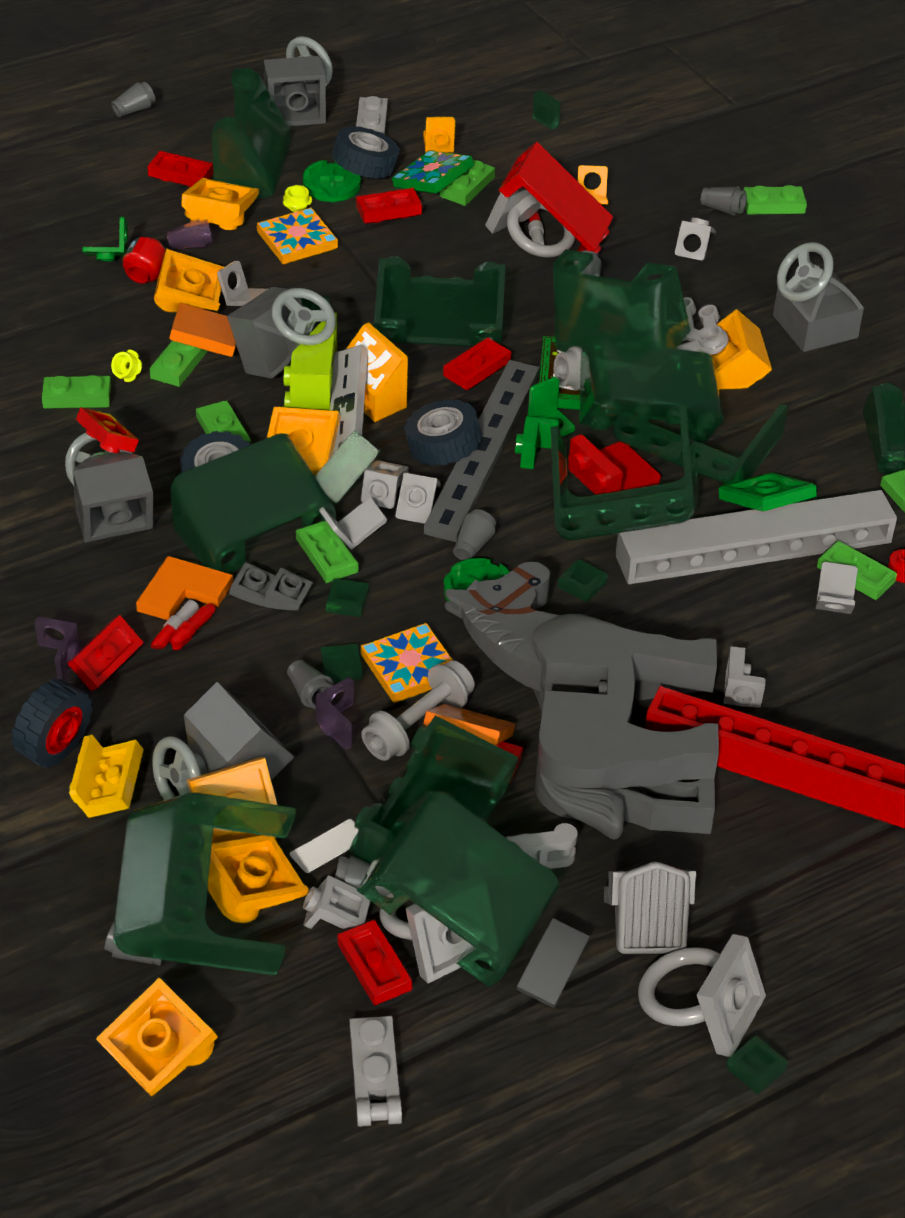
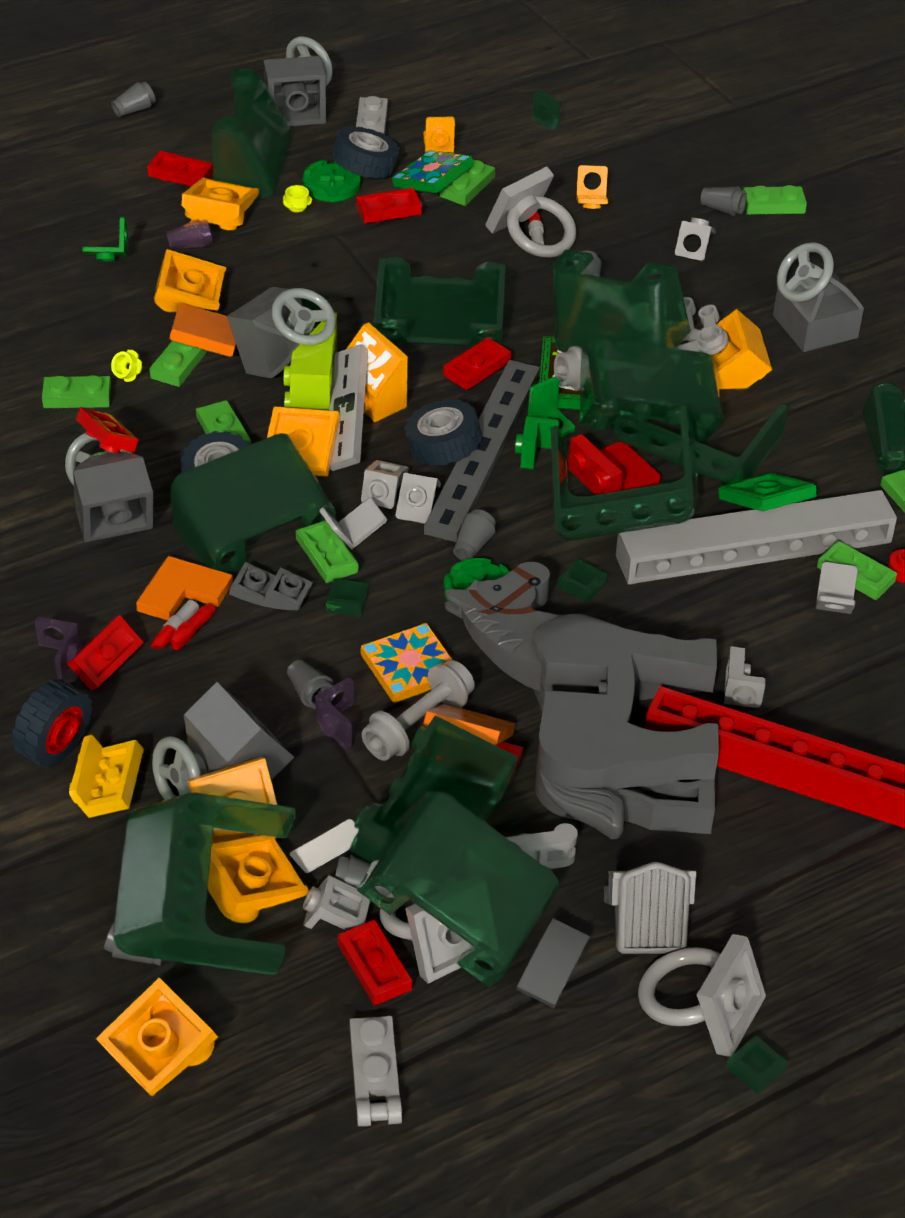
(144, 259): red head -> none
(241, 293): light grey bracket -> none
(297, 235): tile -> none
(341, 662): clear green tile -> none
(346, 466): clear green tile -> none
(560, 196): red panel -> none

